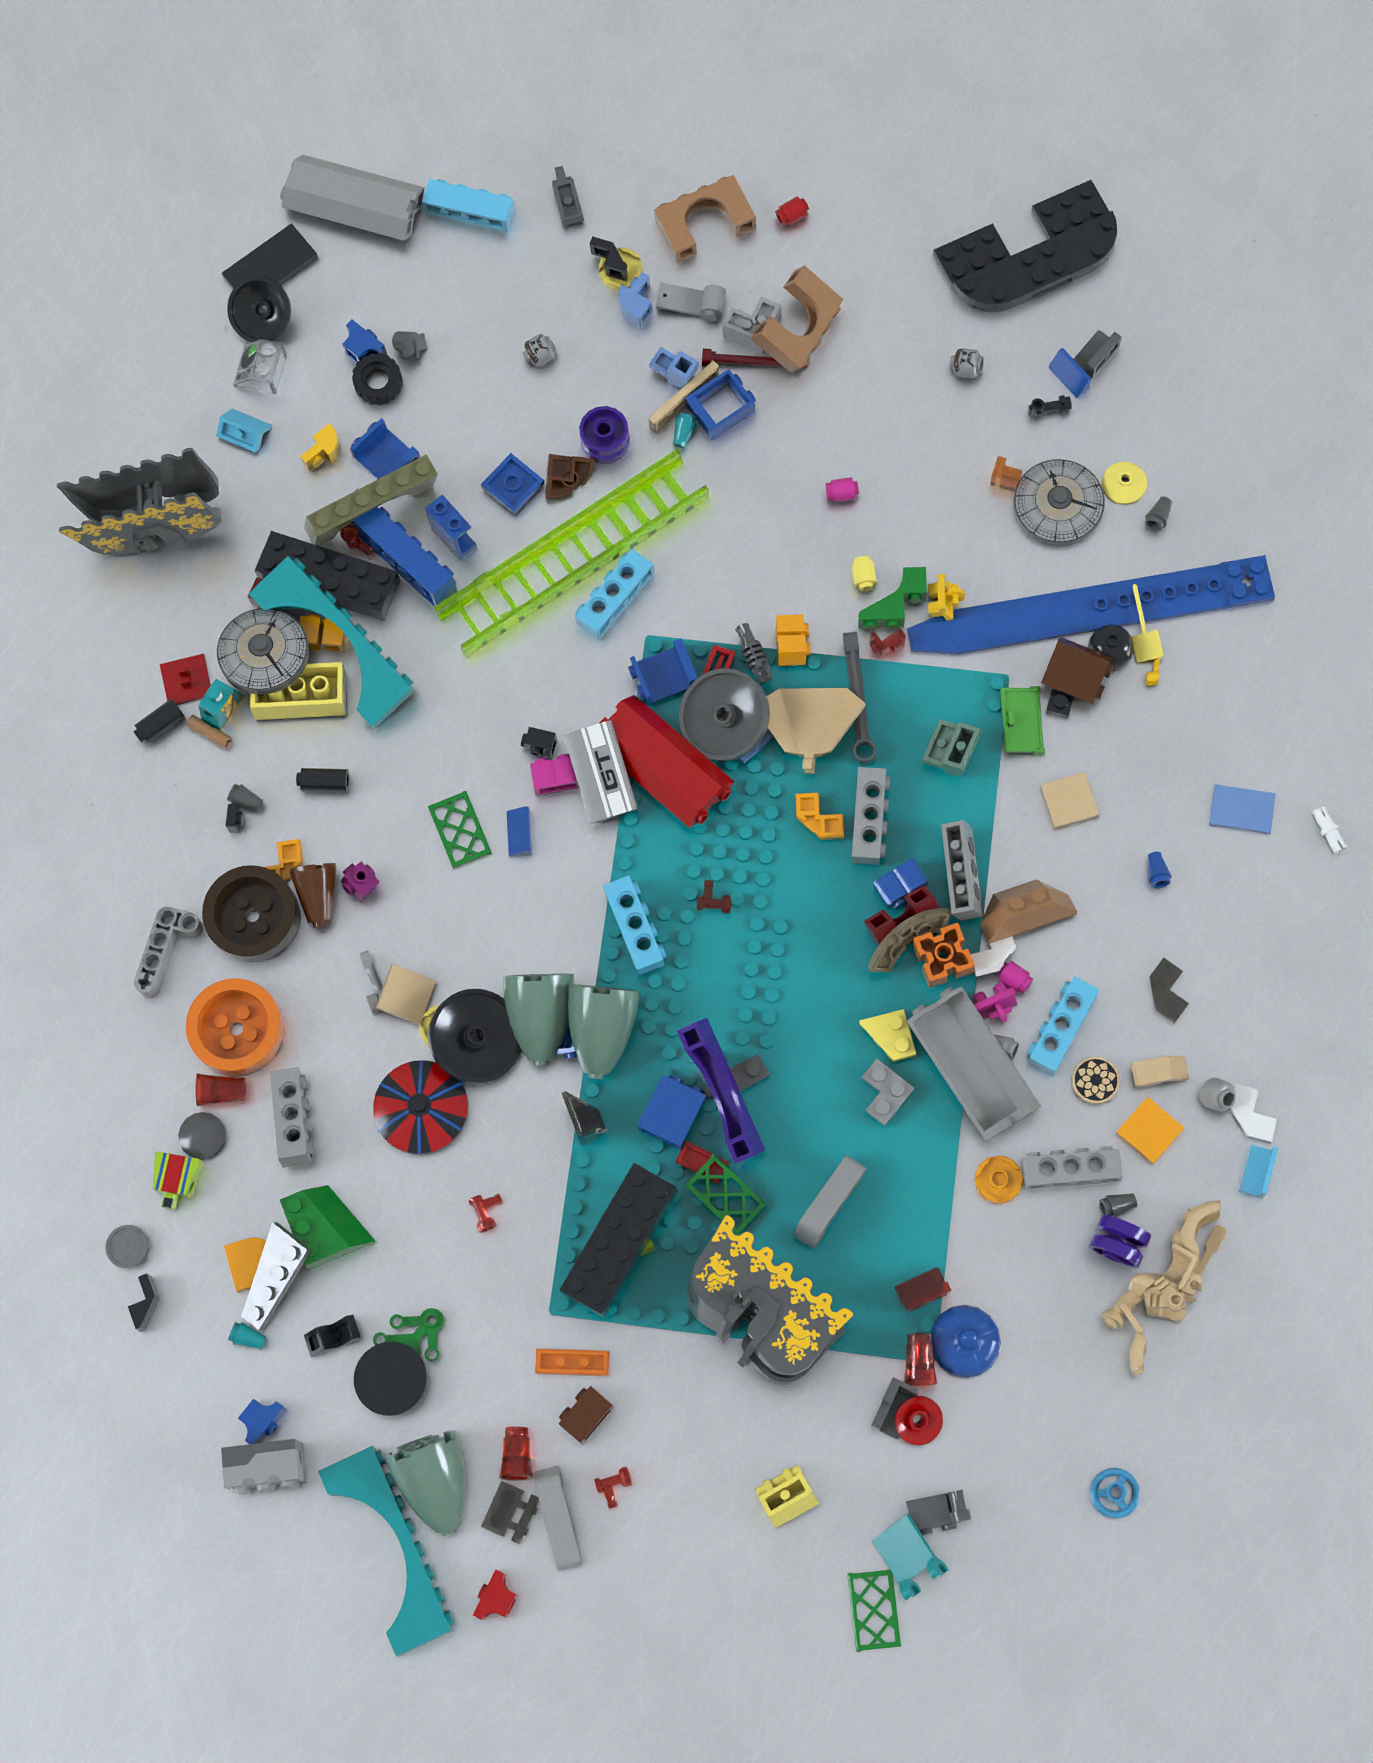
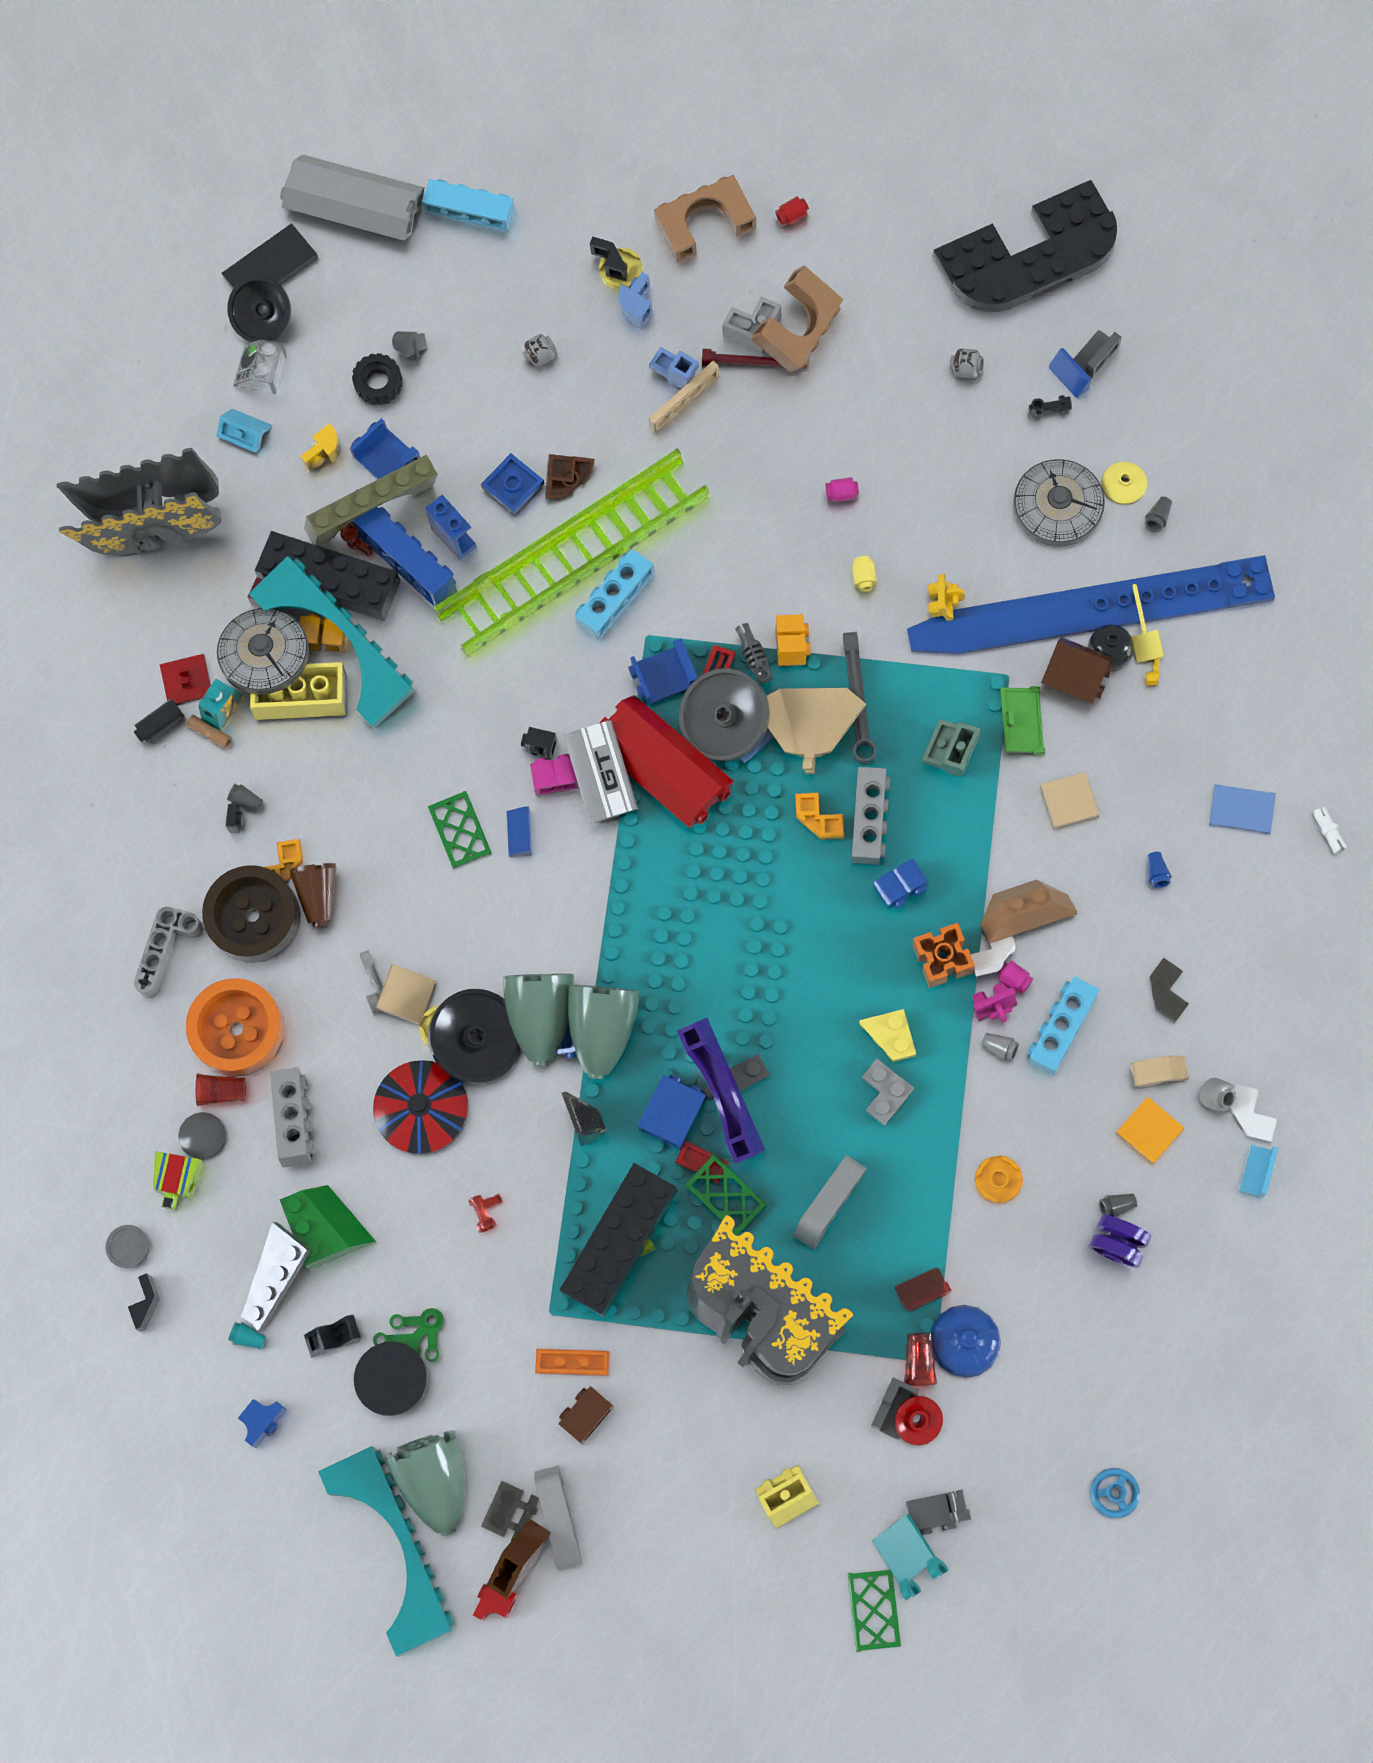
(243, 1261): light orange tile -> none
(263, 1466): light grey piece -> none
(323, 779): black brick -> none
(359, 880): magenta brick -> none
(361, 342): blue brick -> none
(516, 1455): clear red plant -> none
(518, 1558): none -> reddish brown brick
(566, 198): dark grey hinge -> none
(604, 434): dark purple wheel -> none
(605, 1485): clear red piece -> none
(642, 959): medium azure brick -> none
(684, 427): teal cone -> none
(692, 301): light grey door -> none
(694, 401): blue window -> none
(707, 902): clear red piece -> none
(882, 924): dark red arch -> none
(890, 610): green arch -> none
(892, 643): clear red bracket -> none
(895, 942): dark tan tile -> none
(961, 870): light grey brick -> none
(973, 1063): light grey panel -> none
(1005, 476): clear orange panel -> none
(1035, 1179): light grey brick -> none
(1059, 704): black plate -> none
(1095, 1080): tile -> none
(1167, 1293): tan piece -> none

